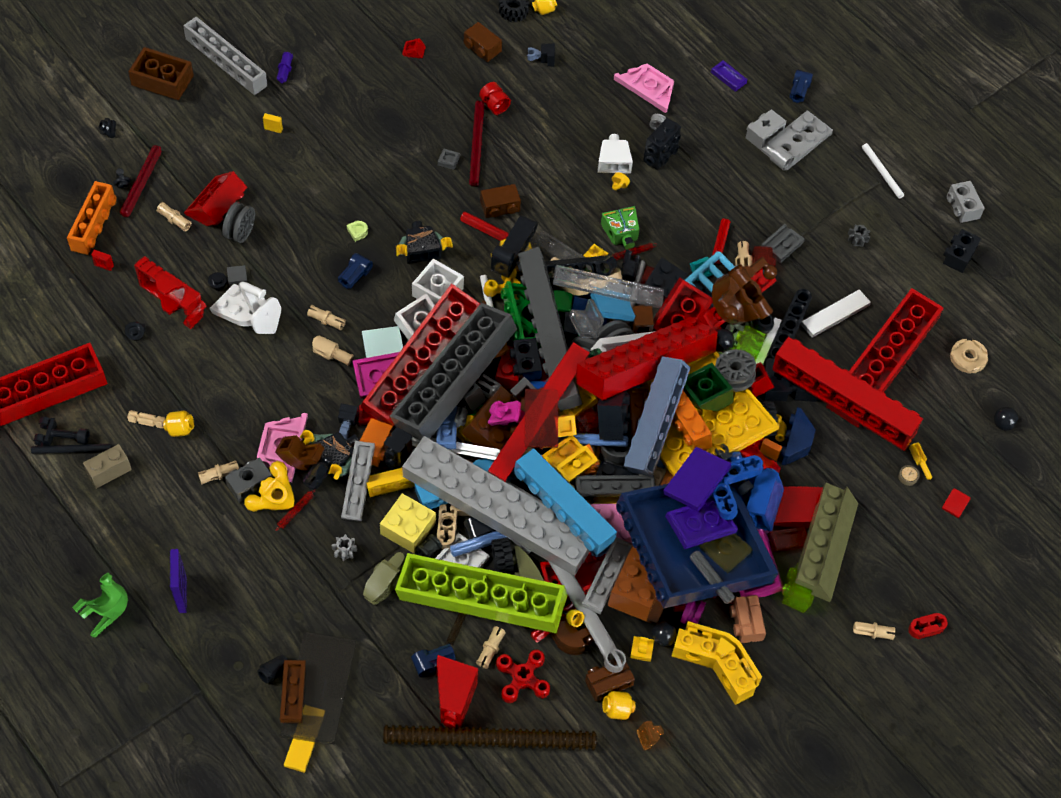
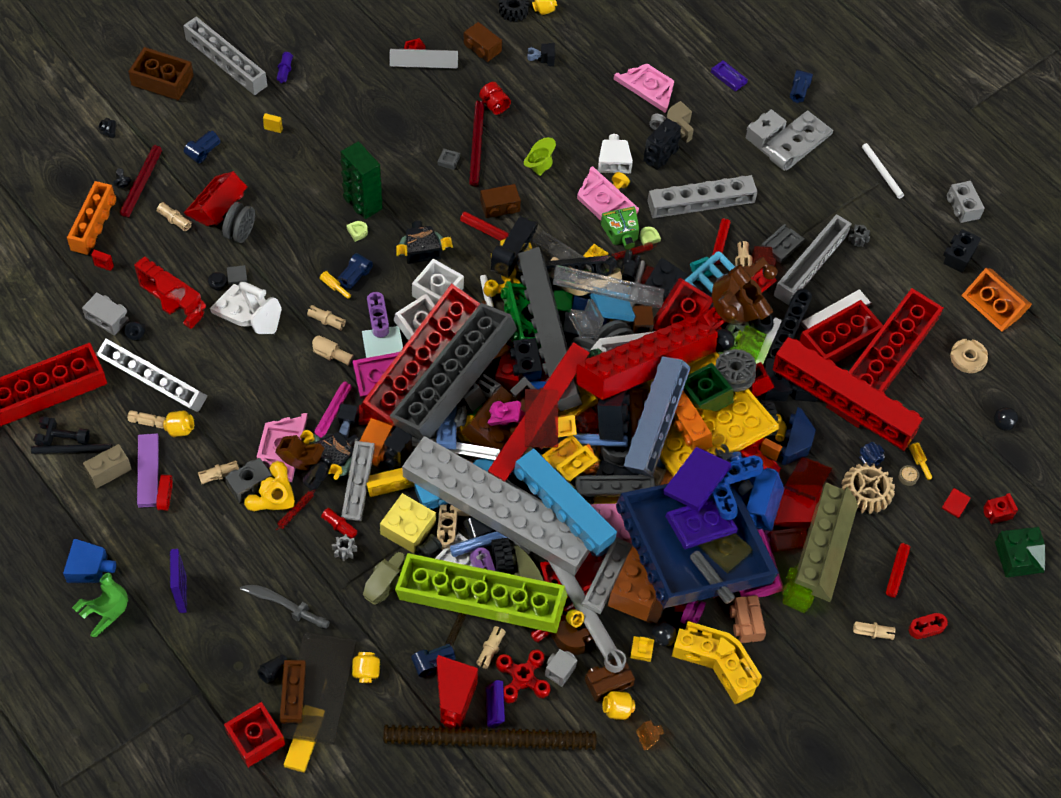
(87, 563): none -> blue torso
(105, 313): none -> light grey brick
(148, 470): none -> medium lavender tile
(152, 375): none -> brick
(164, 492): none -> red beam
(199, 150): none -> dark blue piece
(254, 734): none -> red brick
(298, 611): none -> dark grey sword
(332, 409): none -> dark pink axle
(334, 284): none -> yellow axle
(339, 523): none -> red axle
(361, 180): none -> dark green brick
(365, 667): none -> yellow head
(378, 320): none -> medium lavender beam
(424, 58): none -> light grey tile
(486, 563): none -> medium lavender beam
(495, 704): none -> dark purple tile
(540, 155): none -> lime piece
(560, 666): none -> light grey brick
(601, 195): none -> bright pink wing
(649, 235): none -> yellowish green tile
(682, 115): none -> dark tan brick
(702, 196): none -> light grey brick
(808, 478): none -> clear red piece
(812, 259): none -> light grey brick
(842, 332): none -> red brick
(867, 480): none -> tan gear
(872, 454): none -> dark blue gear
(898, 569): none -> red axle
(996, 299): none -> orange slope
(1000, 509): none -> red brick
(1021, 551): none -> dark green slope

